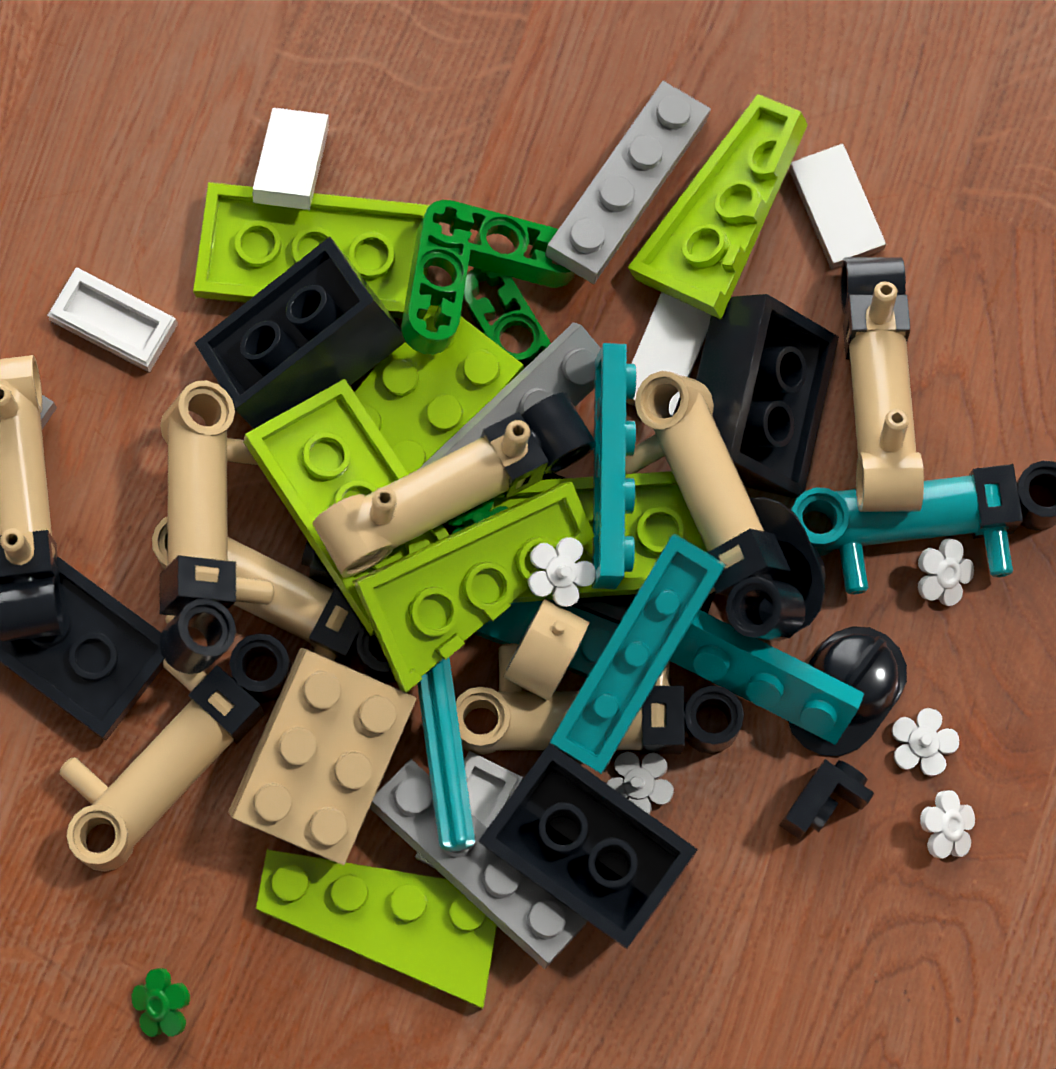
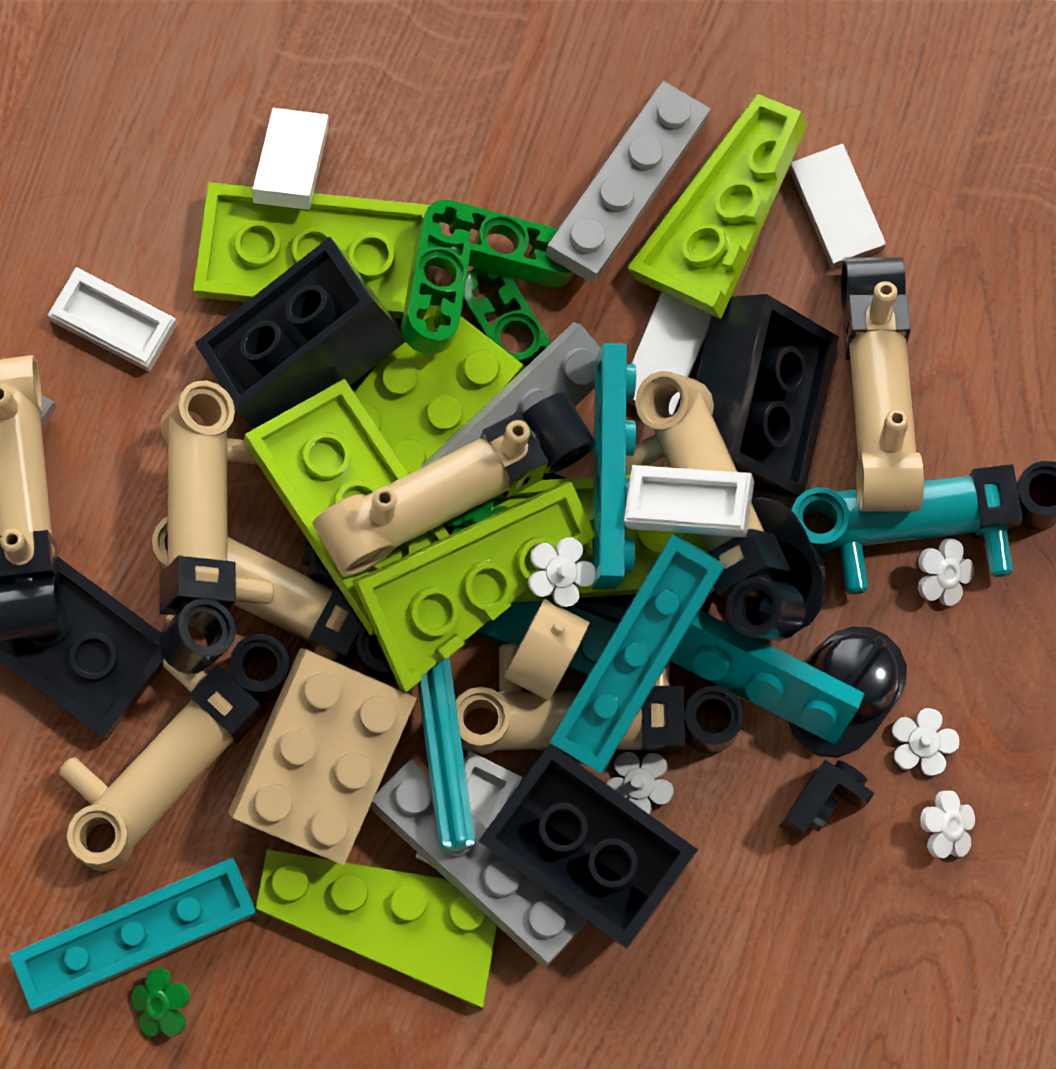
(133, 935): none -> teal plate
(689, 501): none -> white tile

